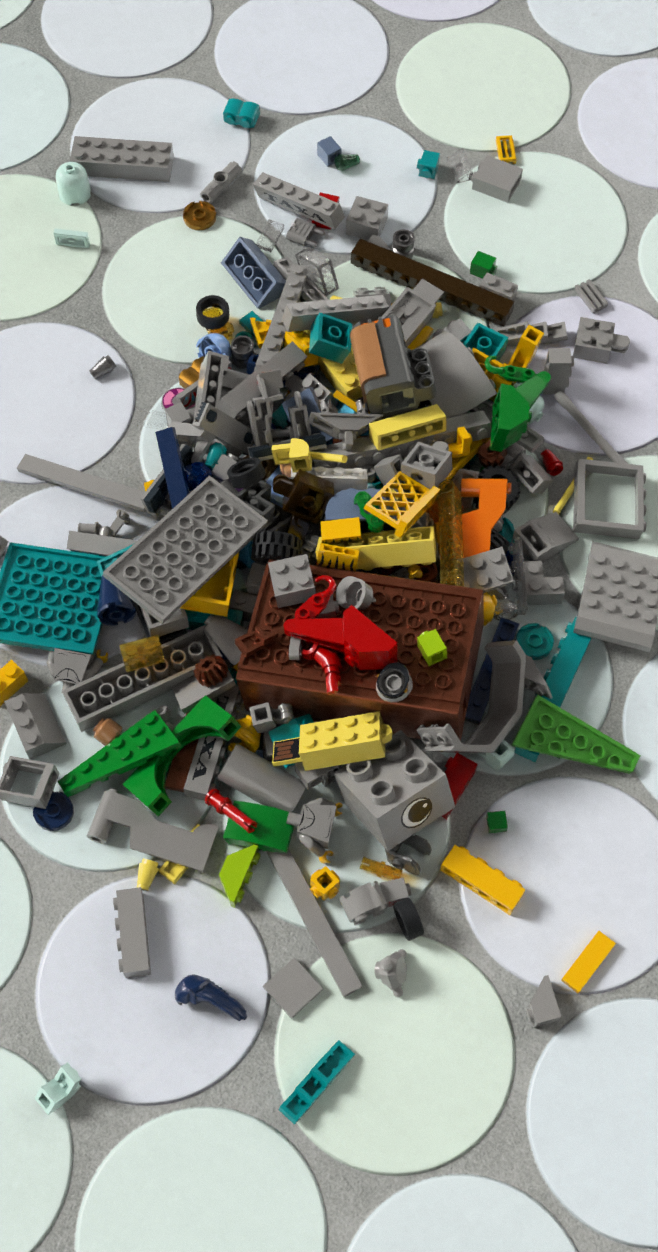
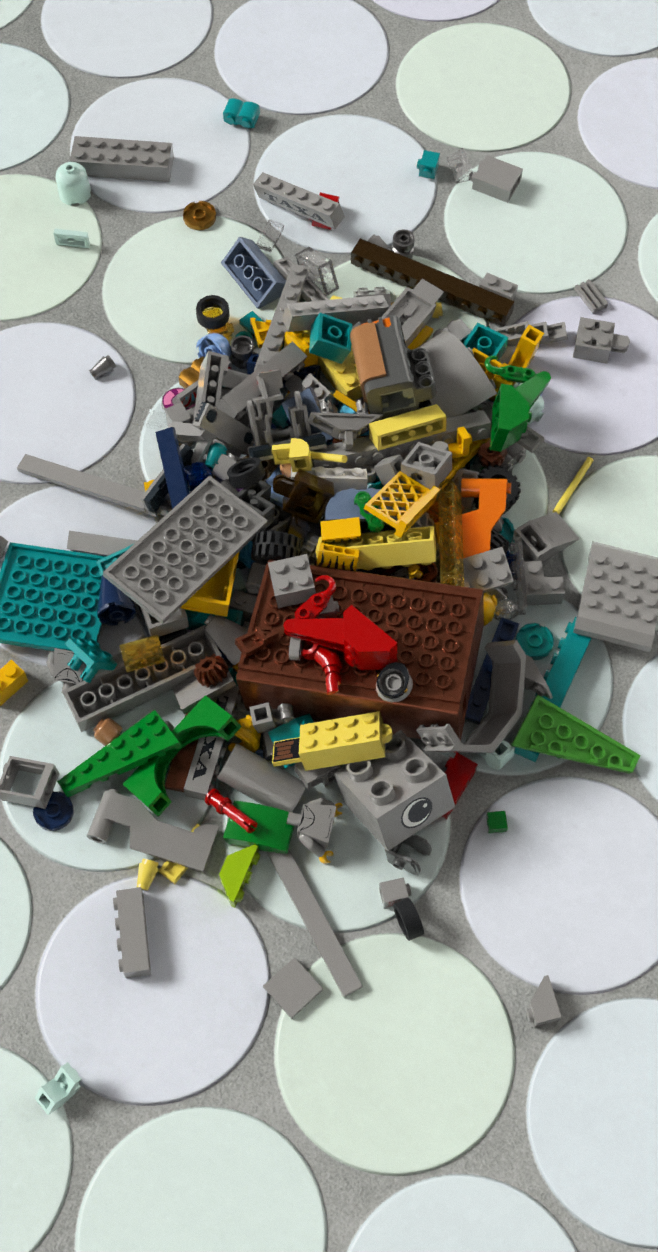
(35, 723): light grey slope -> none
(92, 655): none -> teal plate
(121, 519): light grey pin -> none
(164, 713): light grey tile -> none
(200, 989): dark blue hair -> none
(221, 182): light grey piece -> none
(302, 231): light grey piece -> none
(316, 1082): teal slope -> none
(323, 877): yellow brick -> none
(327, 150): sand blue brick -> none
(345, 161): clear green cone -> none
(354, 592): light grey piece -> none
(364, 902): light grey brick -> none
(366, 218): light grey brick -> none
(380, 869): clear yellow pin -> none
(392, 971): light grey rock -> none
(432, 647): lime brick -> none
(482, 879): yellow brick -> none
(483, 264): green brick -> none
(500, 155): yellow tile -> none
(531, 474): light grey brick -> none
(551, 462): red cone -> none
(559, 366): light grey brick -> none
(567, 404): light grey piece -> none
(581, 525): light grey window -> none
(588, 962): yellow tile -> none

